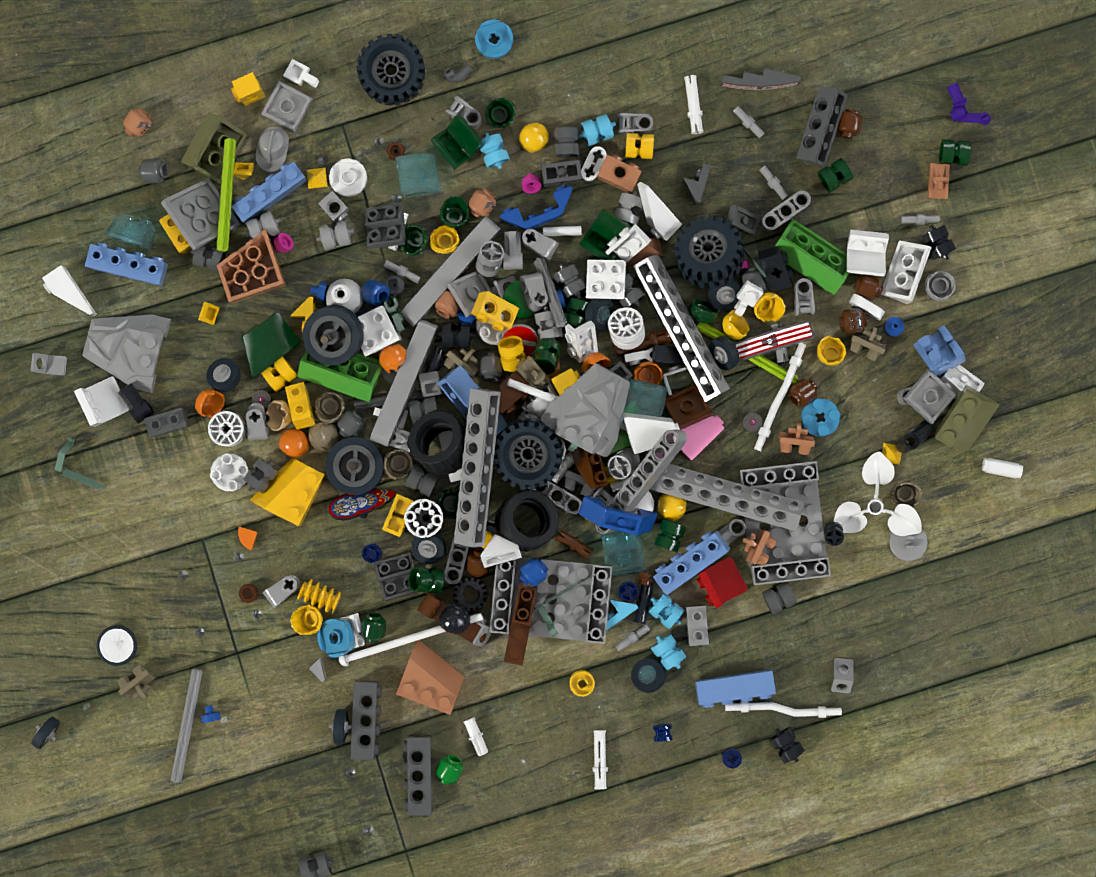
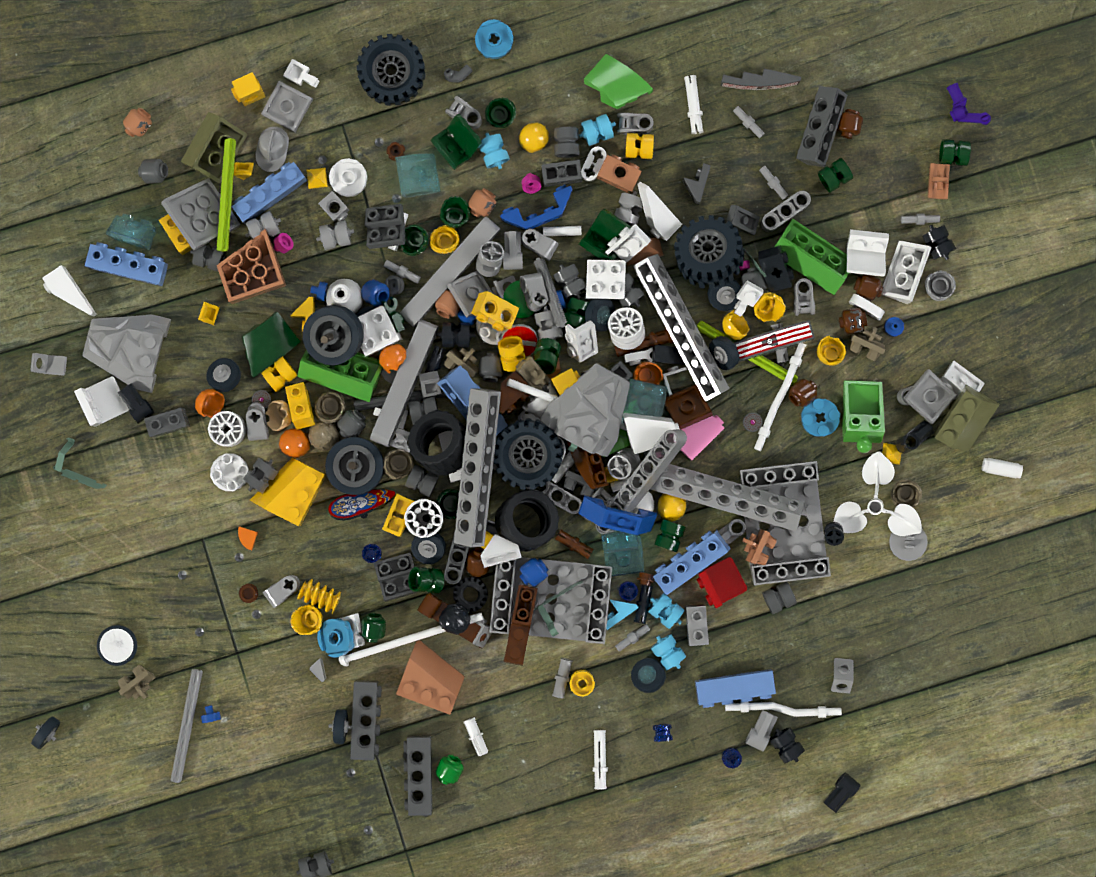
(562, 678): none -> light grey pin
(593, 358): orange hair -> none
(616, 82): none -> bright green slope
(703, 311): dark green hair -> none
(759, 735): none -> light grey piece
(797, 437): nougat hips -> none
(844, 788): none -> black piece
(863, 413): none -> bright green slope
(940, 351): medium blue hips -> none

